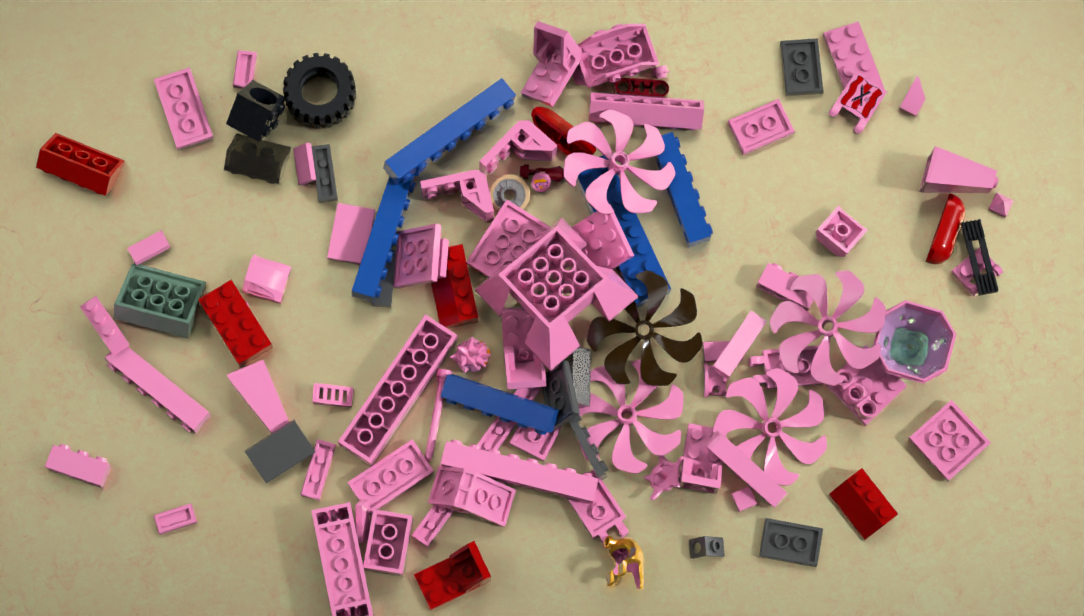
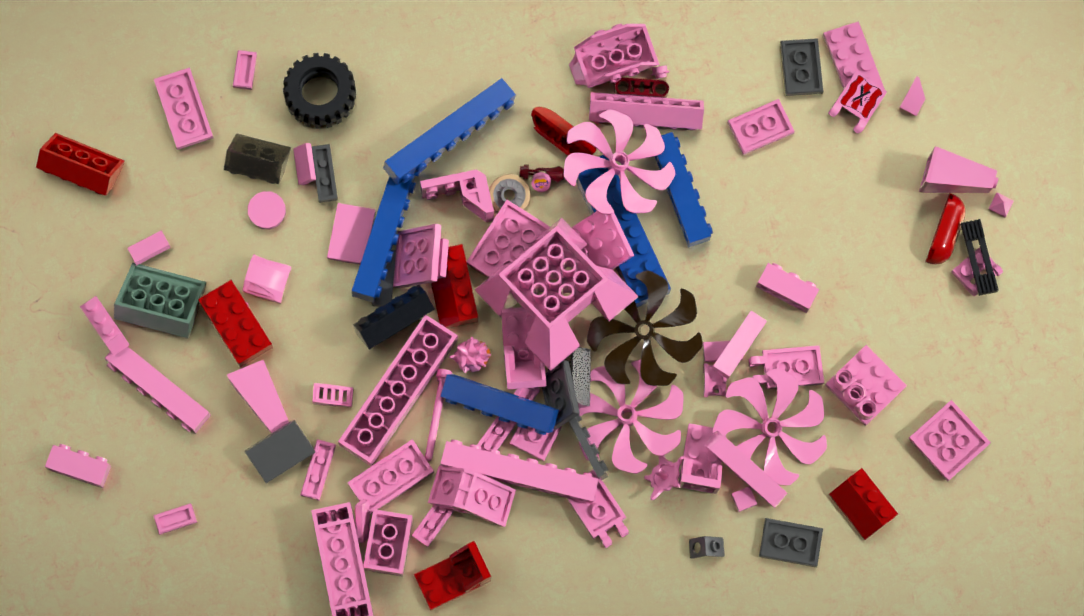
(256, 111): black brick -> none
(266, 210): none -> bright pink tile
(393, 316): none -> black slope
(524, 141): bright pink bracket -> none
(557, 60): bright pink bracket -> none
(627, 558): pearl gold piece -> none
(792, 312): bright pink piece -> none
(840, 232): bright pink slope -> none
(925, 331): clear light blue rock -> none

